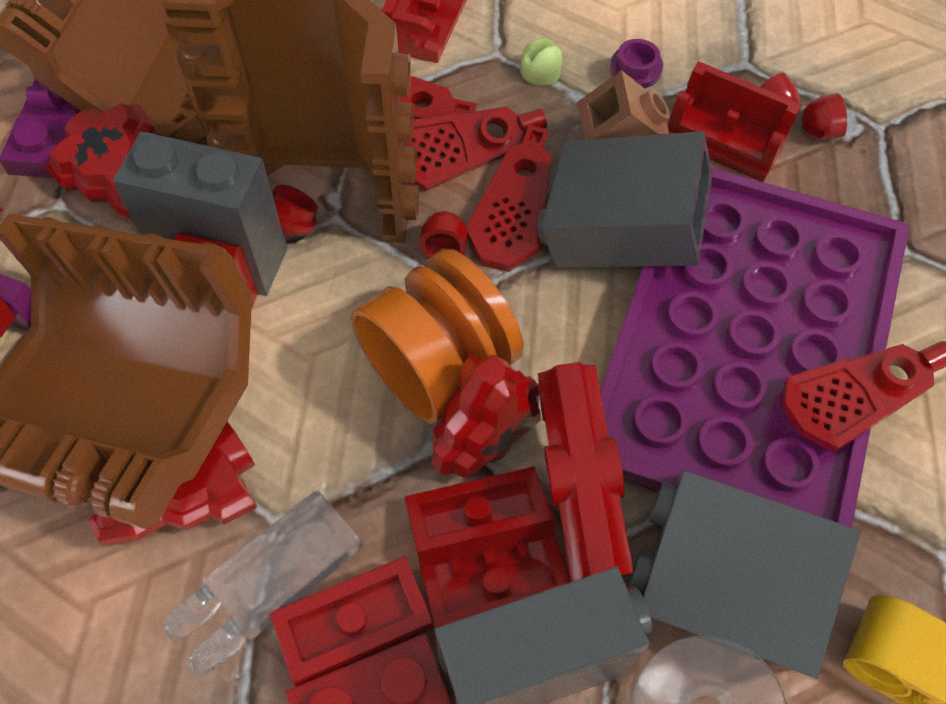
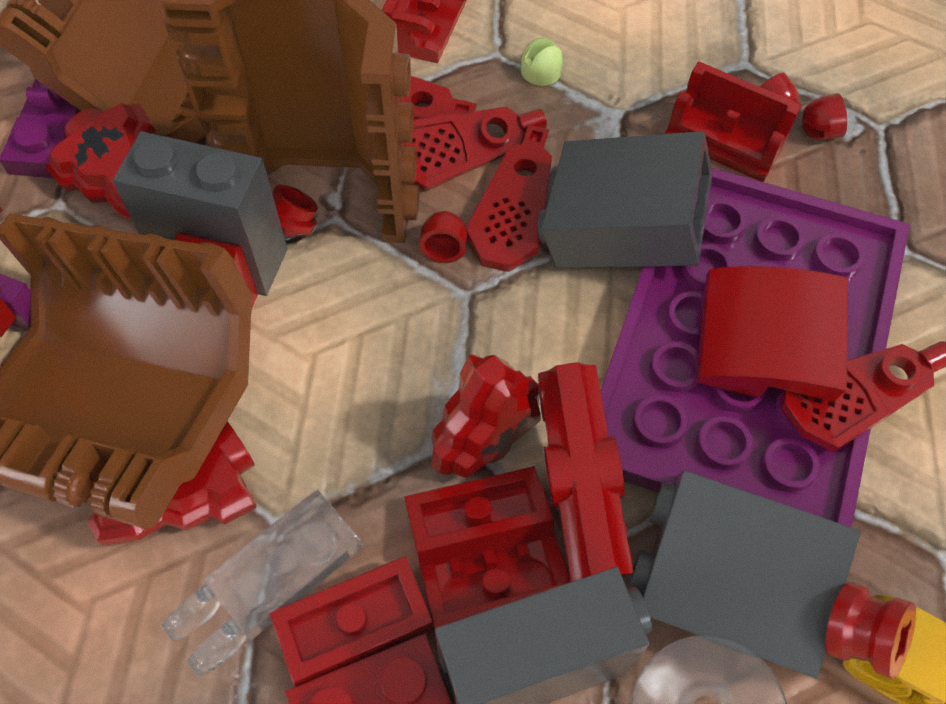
(428, 332): orange wheel -> none
(622, 110): nougat brick -> none
(639, 60): magenta plate -> none
(774, 331): none -> red slope
(870, 629): none -> red wheel

